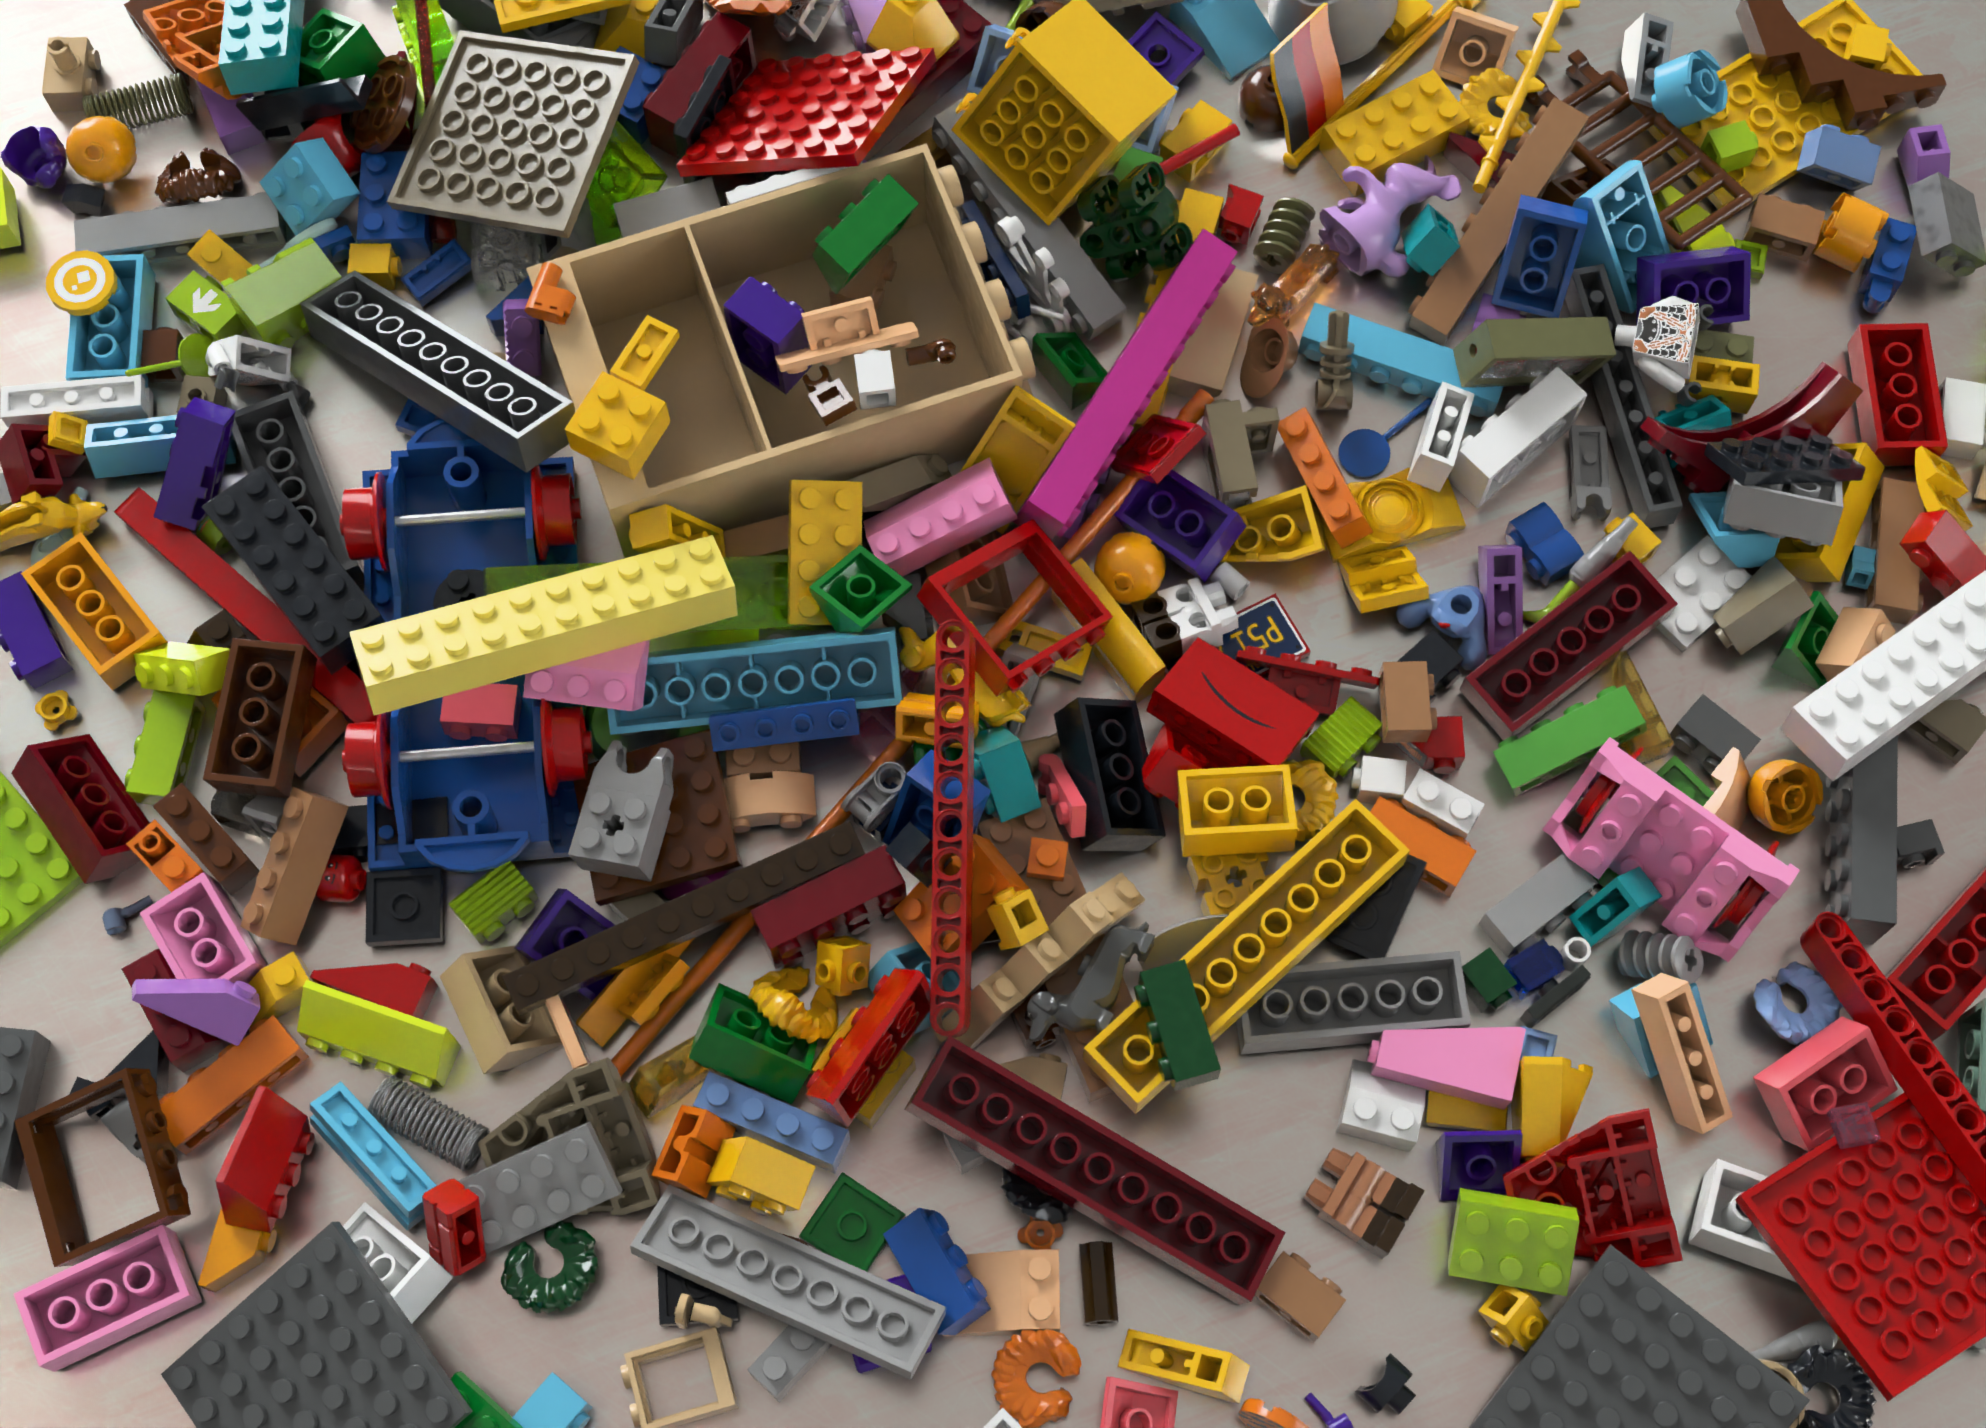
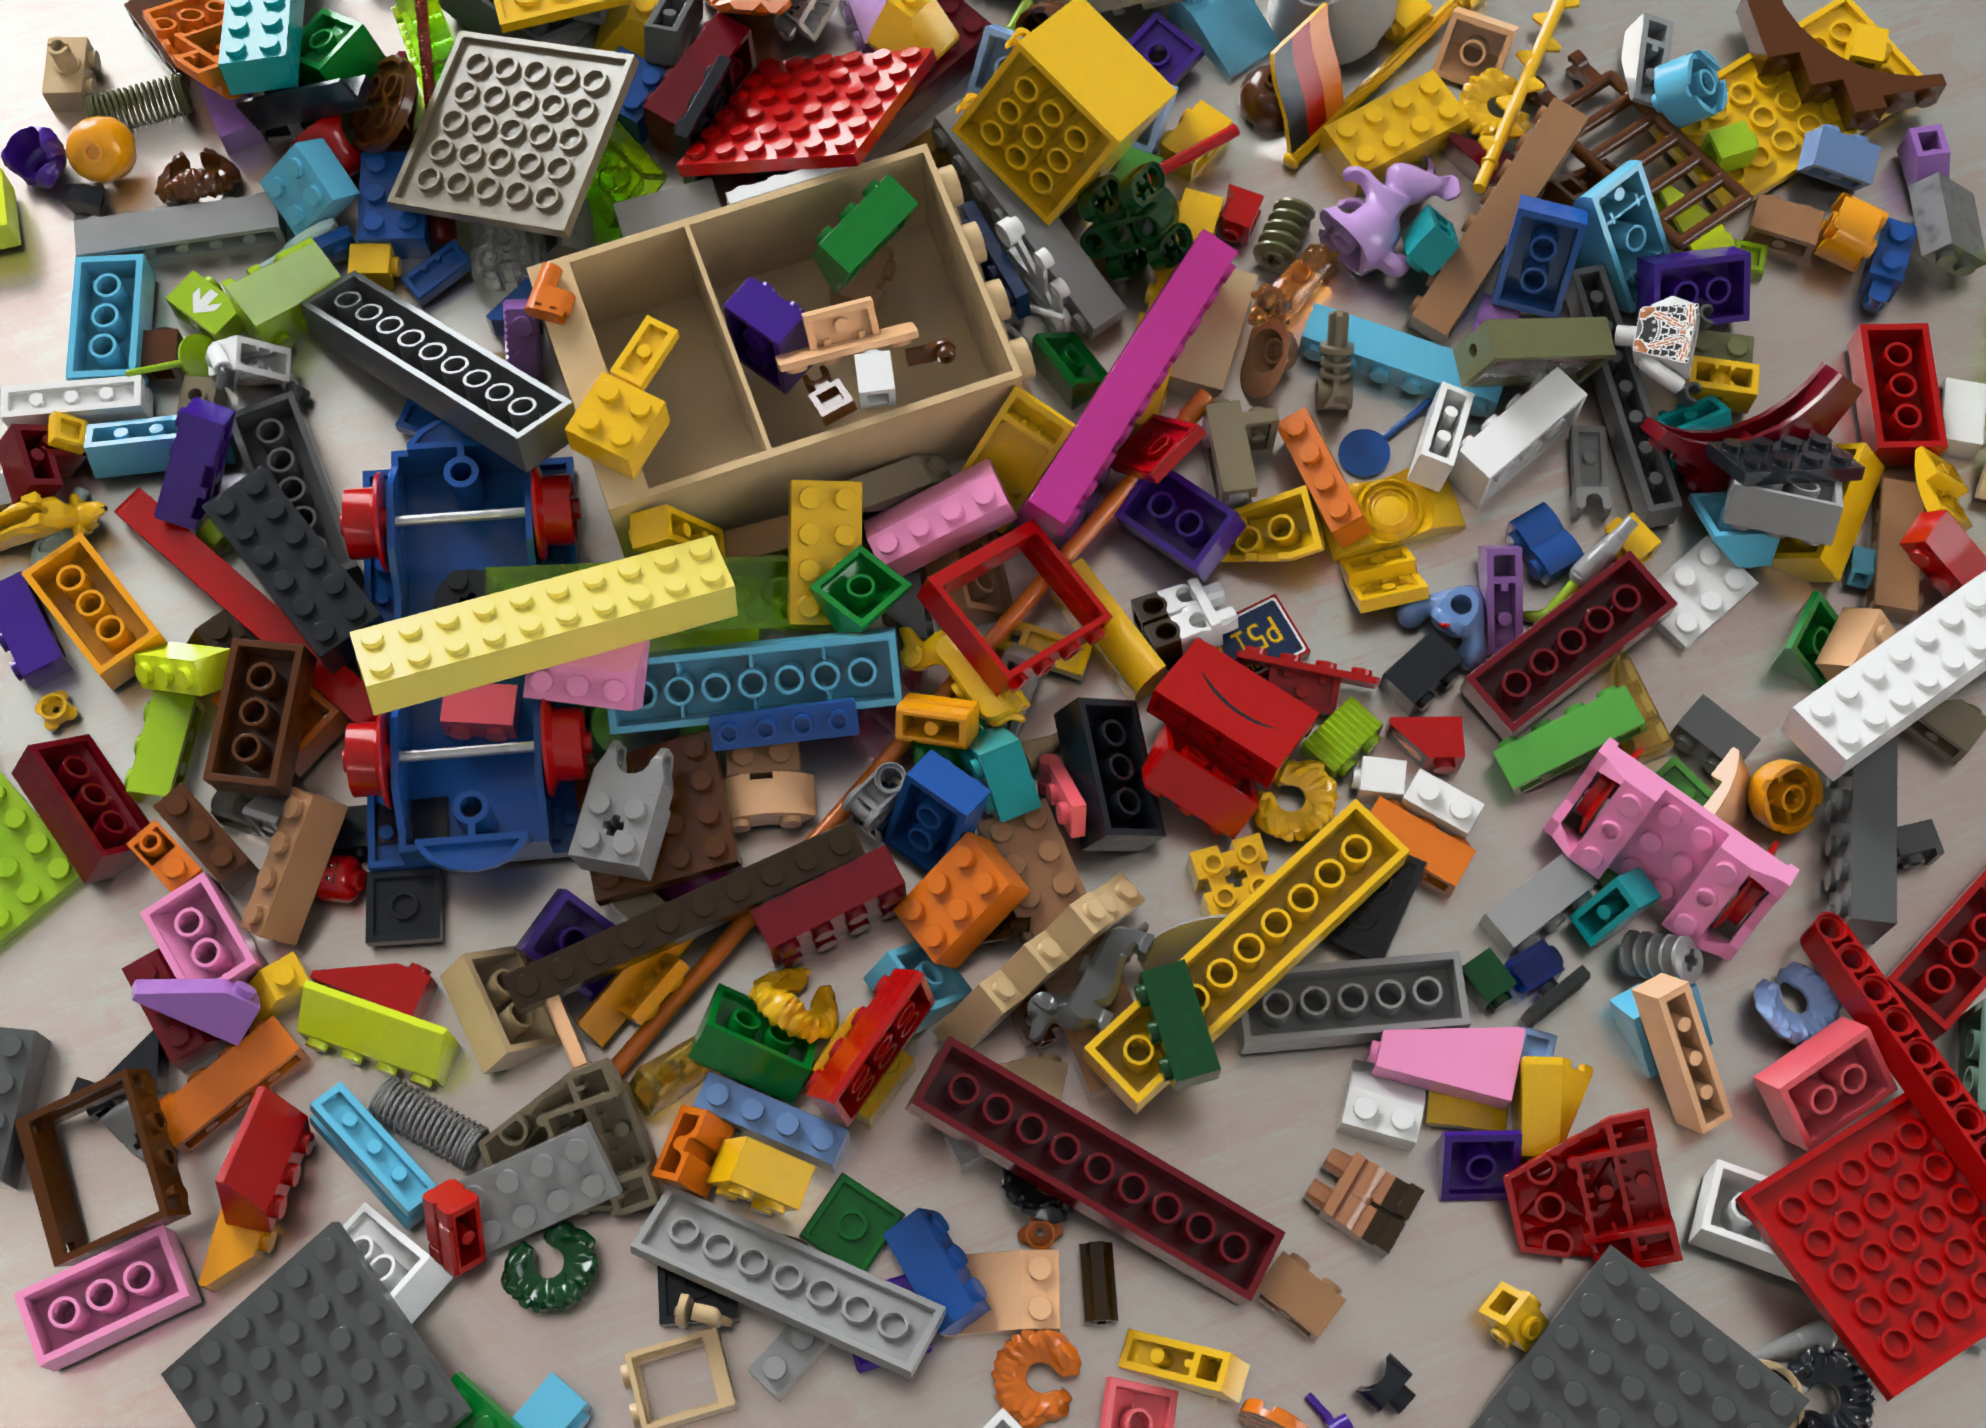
(81, 282): yellow tile -> none
(115, 917): sand blue hand -> none
(218, 258): yellow plate -> none
(494, 902): lime brick -> none
(842, 964): yellow brick -> none
(914, 853): black brick -> none
(960, 845): red beam -> none
(1016, 917): yellow brick -> none
(1047, 859): orange plate -> none
(1130, 567): light orange cylinder -> none
(1230, 580): white hinge -> none
(1236, 810): yellow slope -> none
(1406, 702): medium nougat brick -> none
(1513, 1241): lime brick -> none
(1581, 946): white hinge -> none
(1761, 607): dark tan slope -> none
(1853, 1125): clear pink tile -> none

